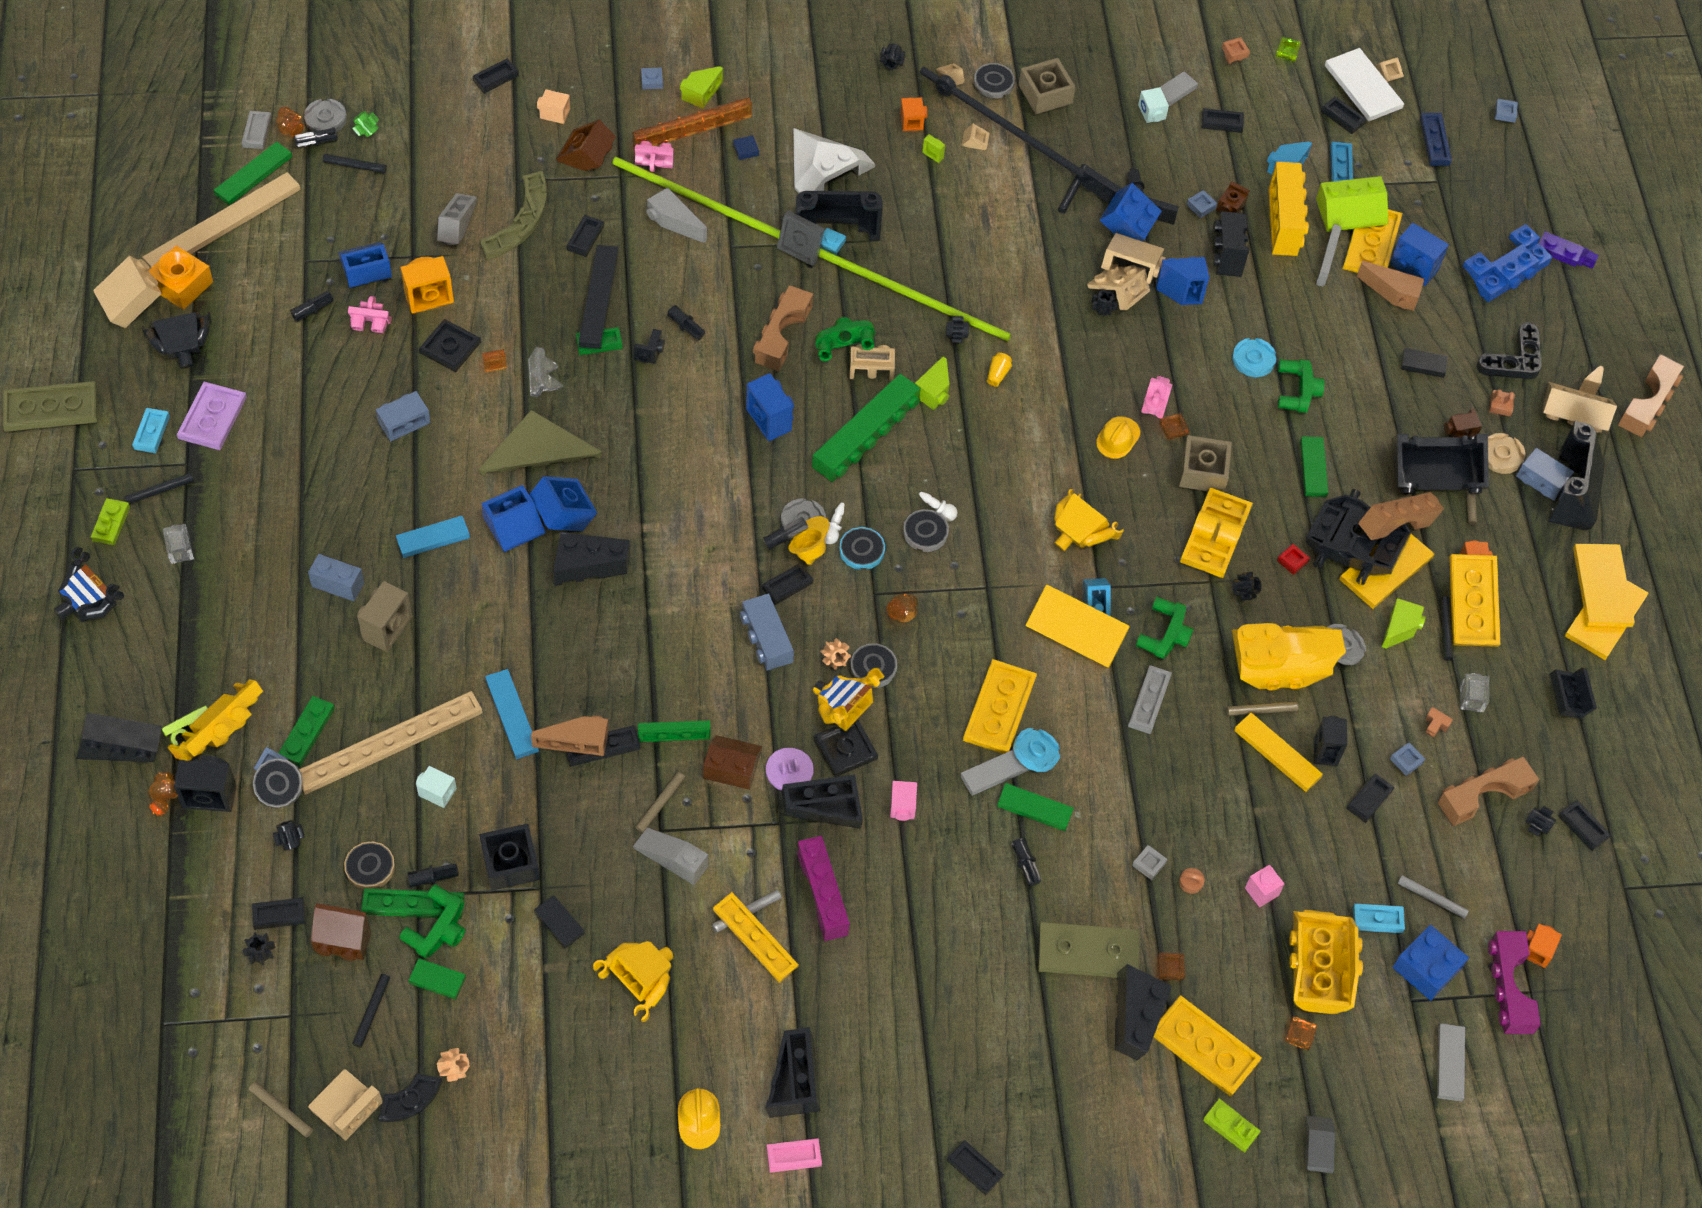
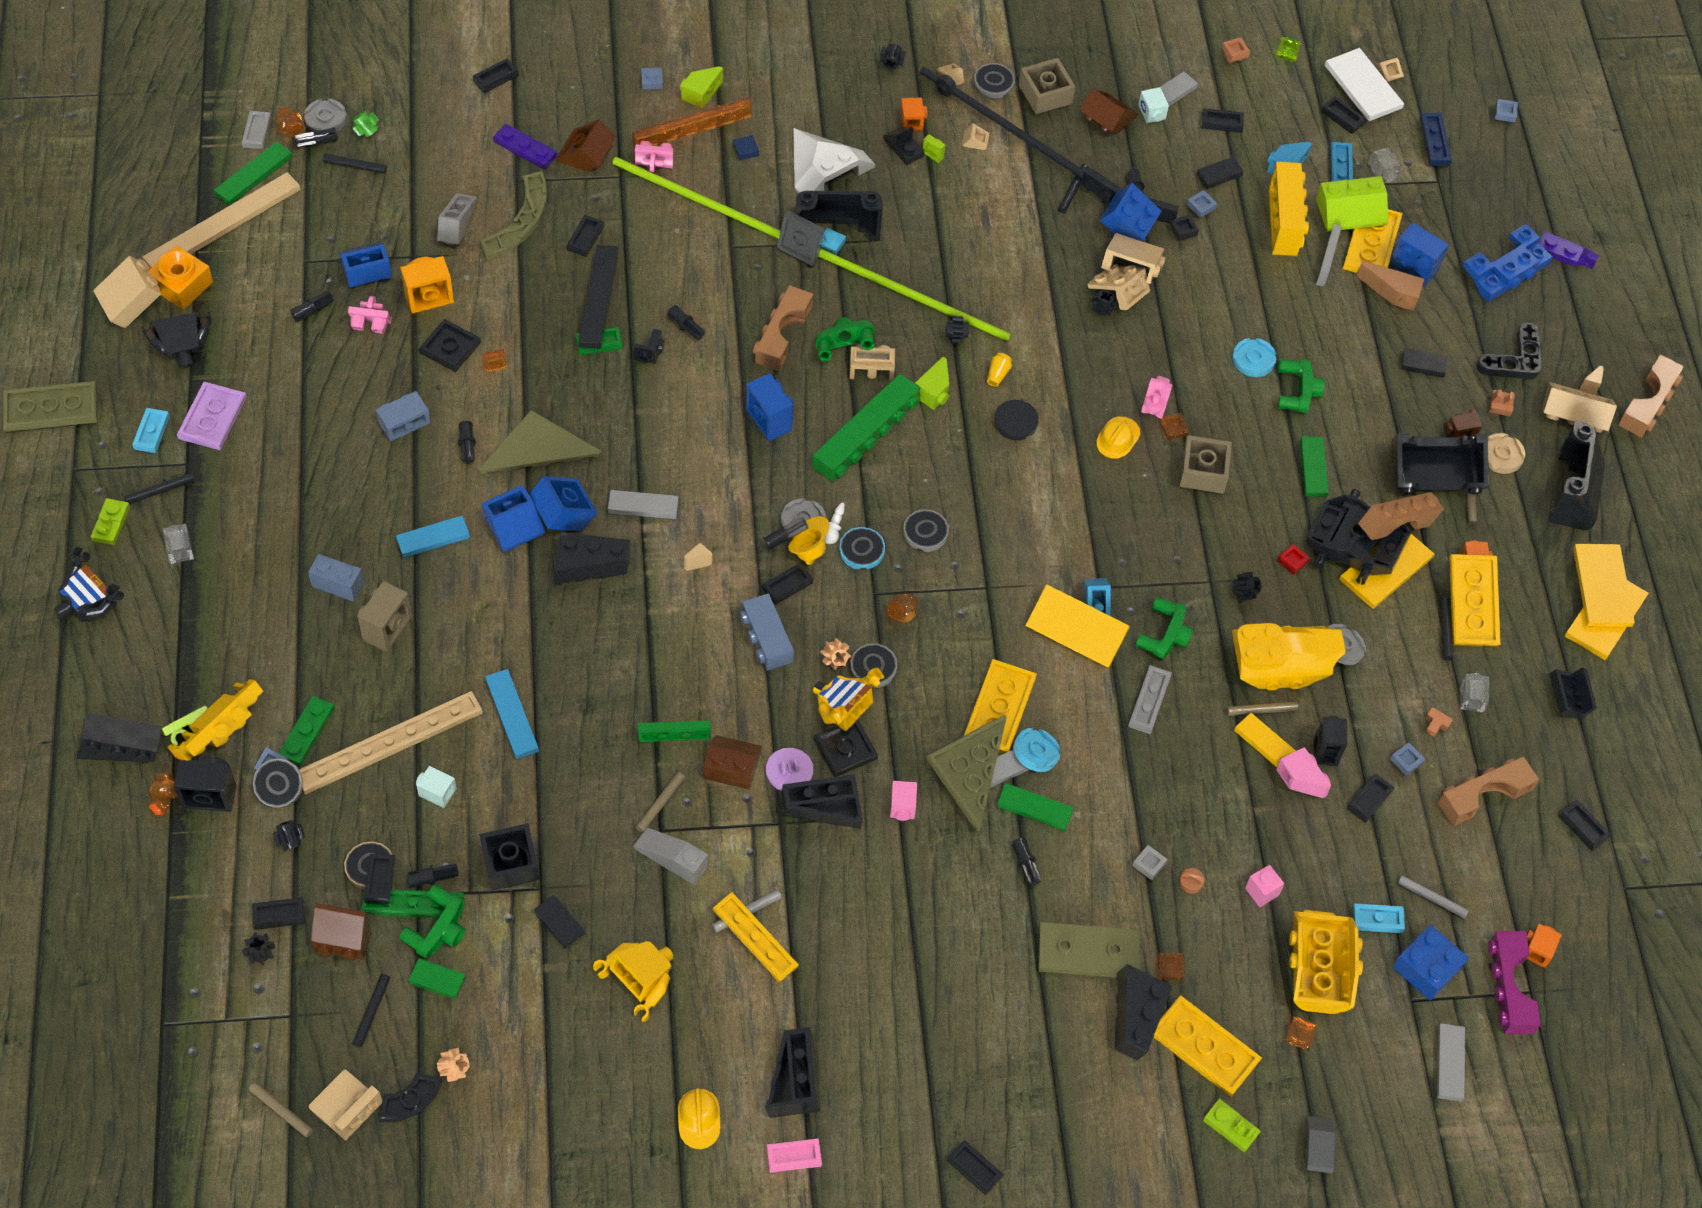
(379, 879): none -> black tile
(466, 442): none -> black axle
(525, 146): none -> dark purple plate
(538, 367): clear tile -> none
(554, 106): light nougat brick -> none
(578, 735): medium nougat slope -> none
(618, 742): black tile -> none
(643, 504): none -> light grey tile
(675, 216): light grey slope -> none
(697, 558): none -> tan slope
(826, 894): magenta arch -> none
(904, 145): none -> black slope
(948, 511): white bar -> none
(968, 768): none -> olive tile
(1016, 419): none -> black tile
(1081, 523): yellow torso -> none
(1107, 111): none -> reddish brown slope
(1183, 279): blue slope -> none
(1184, 227): none -> black plate
(1216, 532): yellow plate -> none
(1220, 172): none -> black tile
(1230, 244): black wedge -> none
(1233, 198): reddish brown brick -> none
(1303, 775): none -> bright pink slope
(1384, 164): none -> clear brick
(1403, 622): lime slope -> none
(1540, 821): black gear -> none
(1544, 474): sand blue brick -> none

